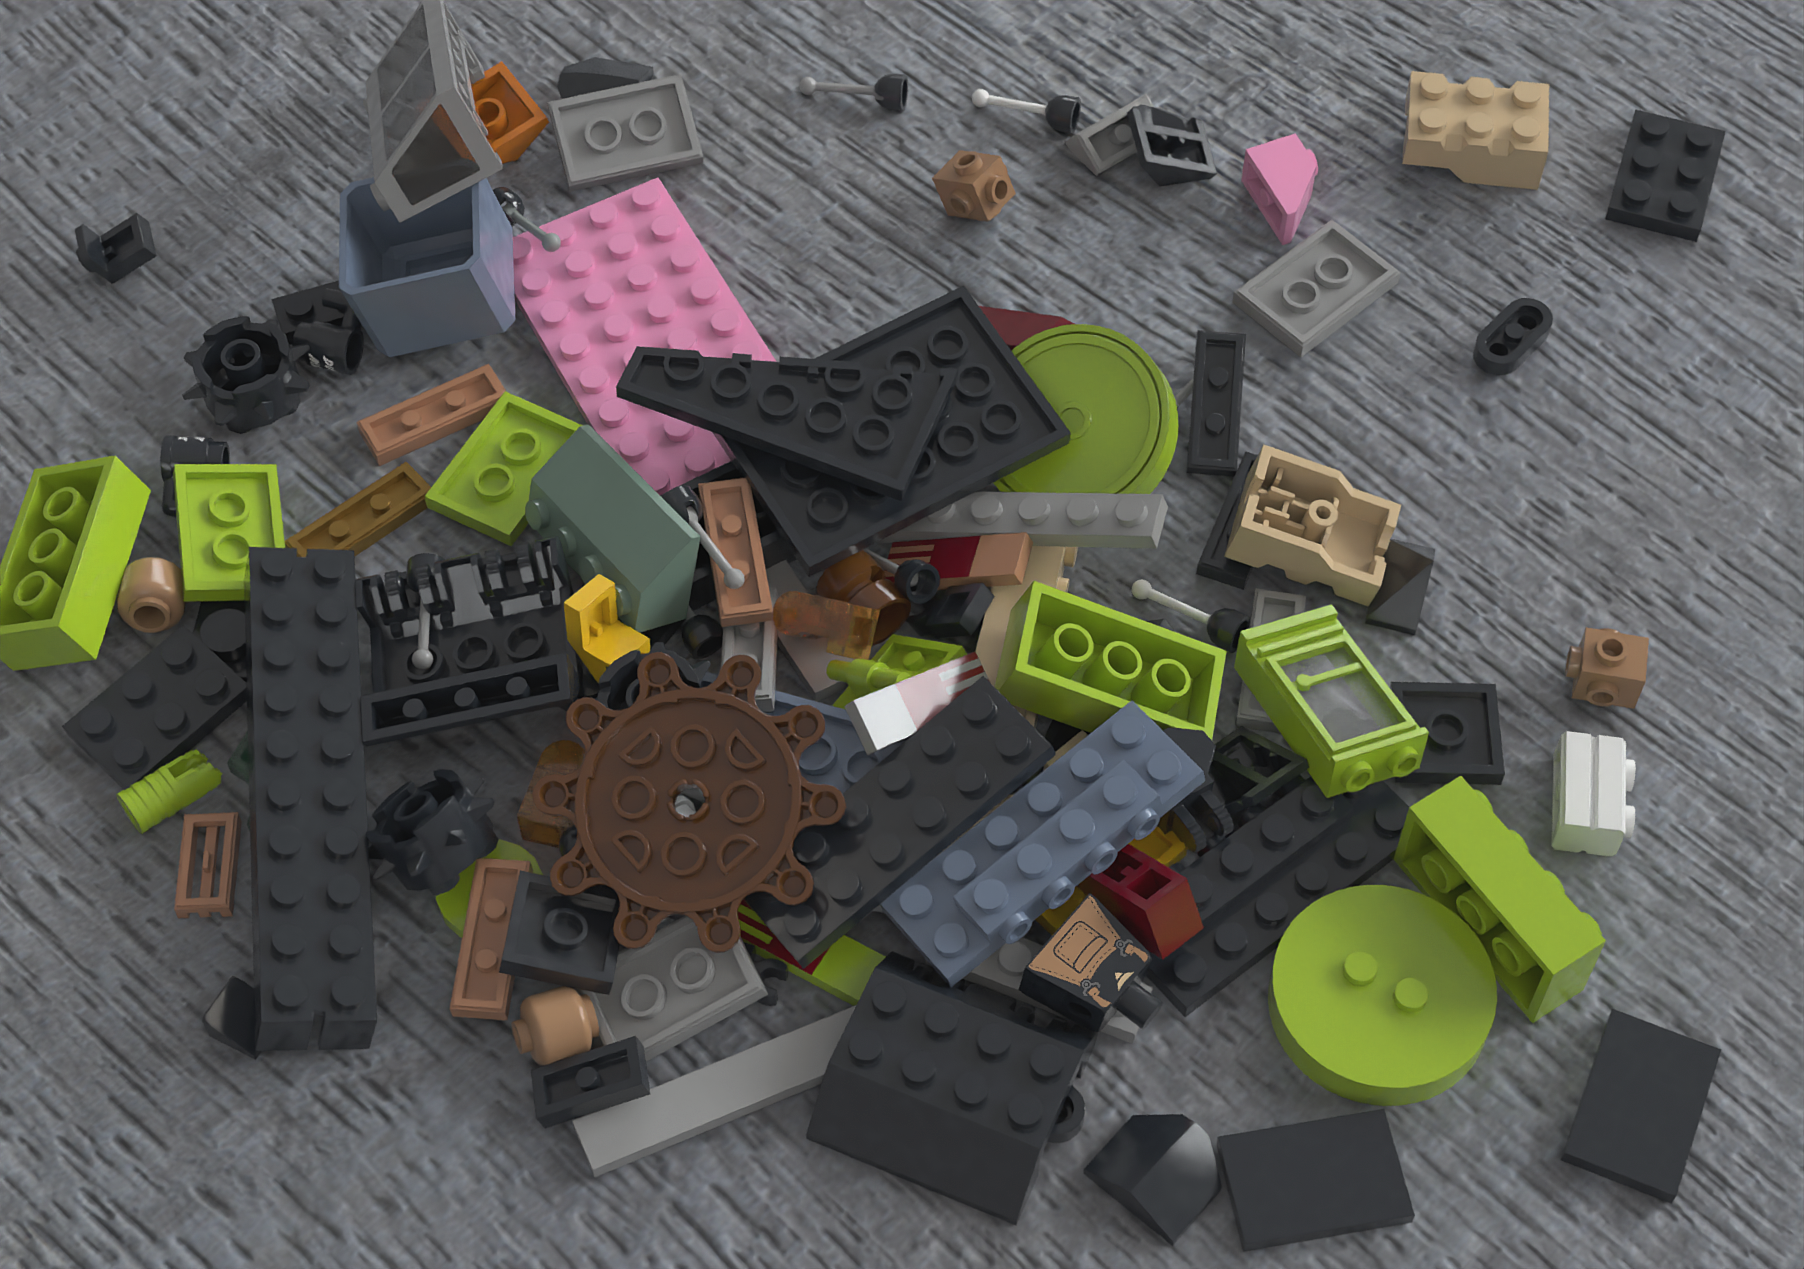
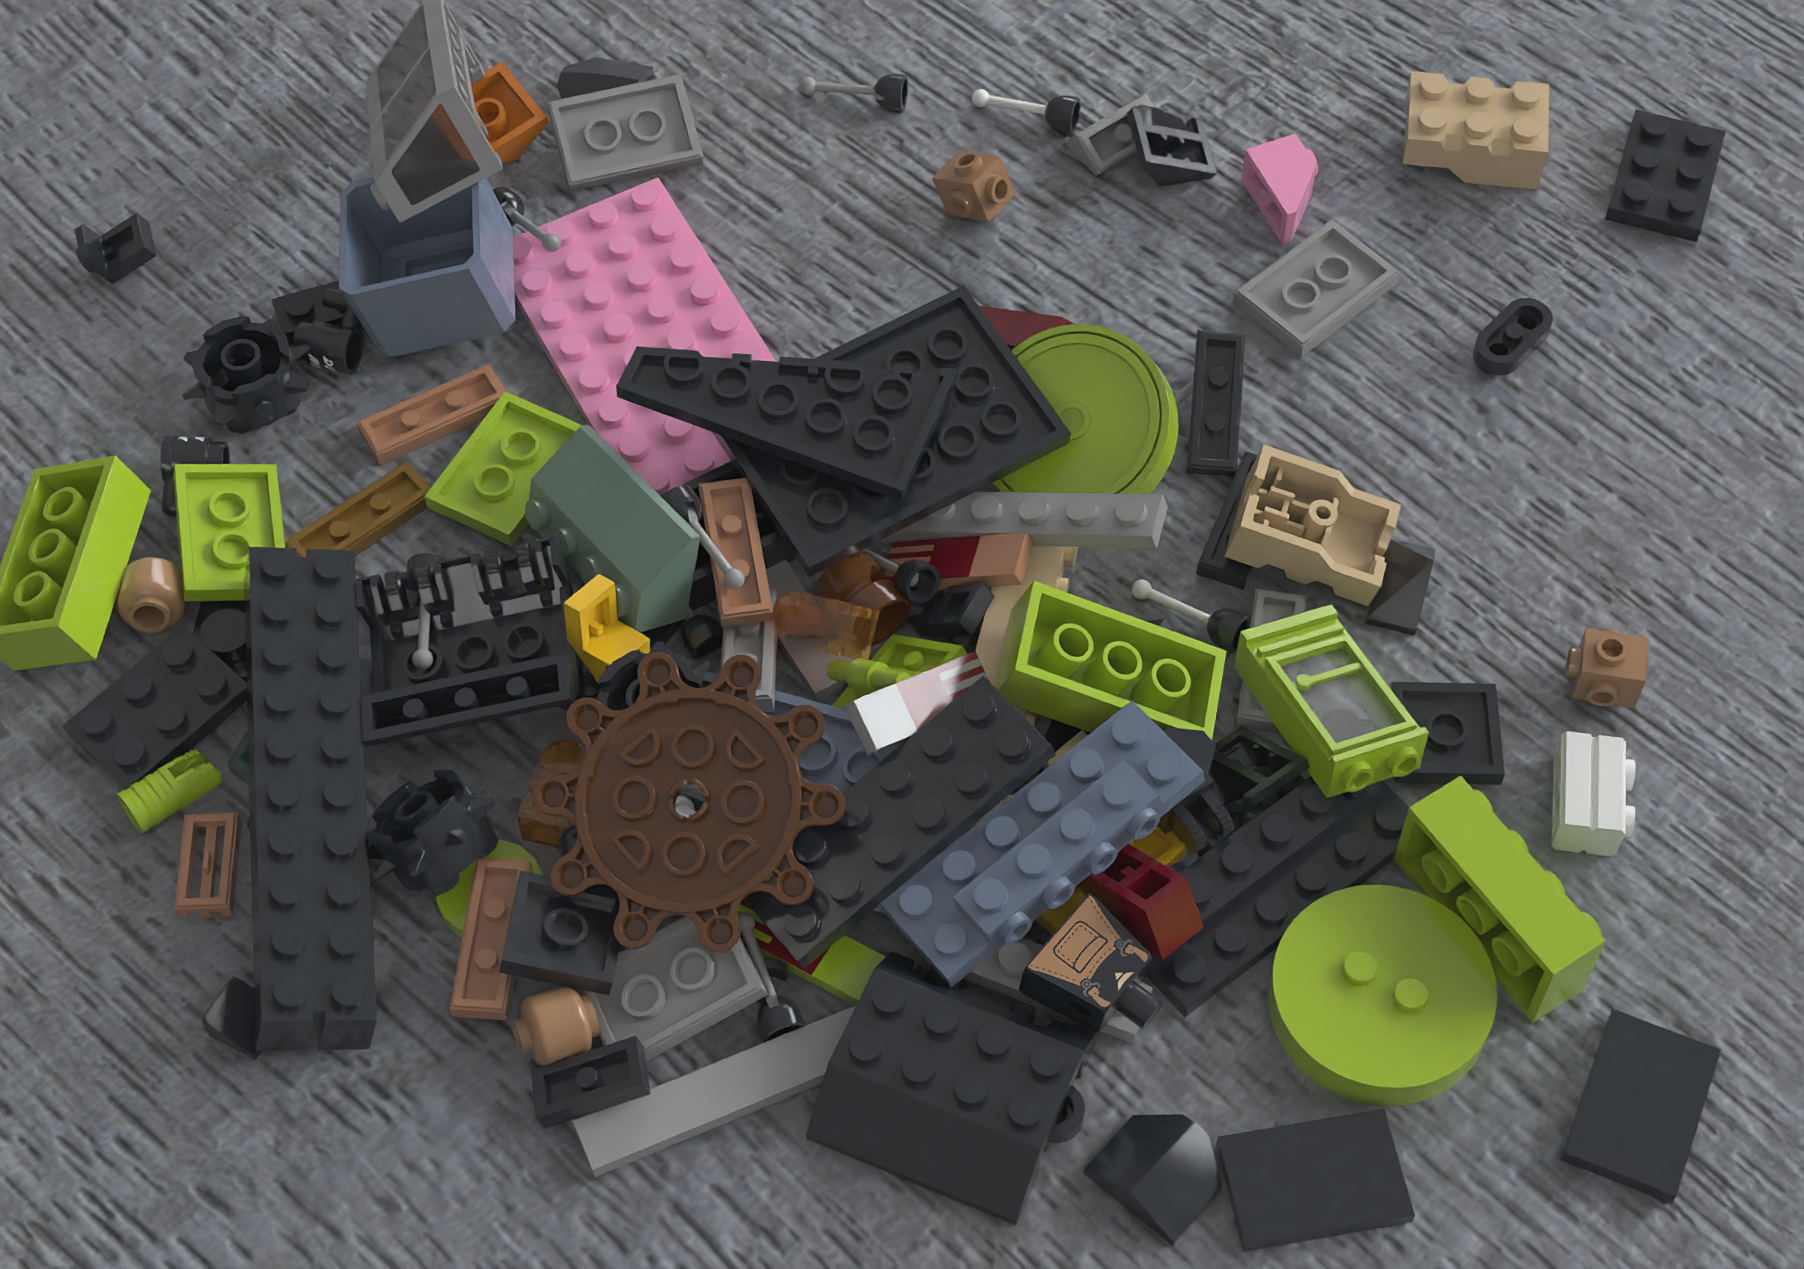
(778, 1013): none -> hinge

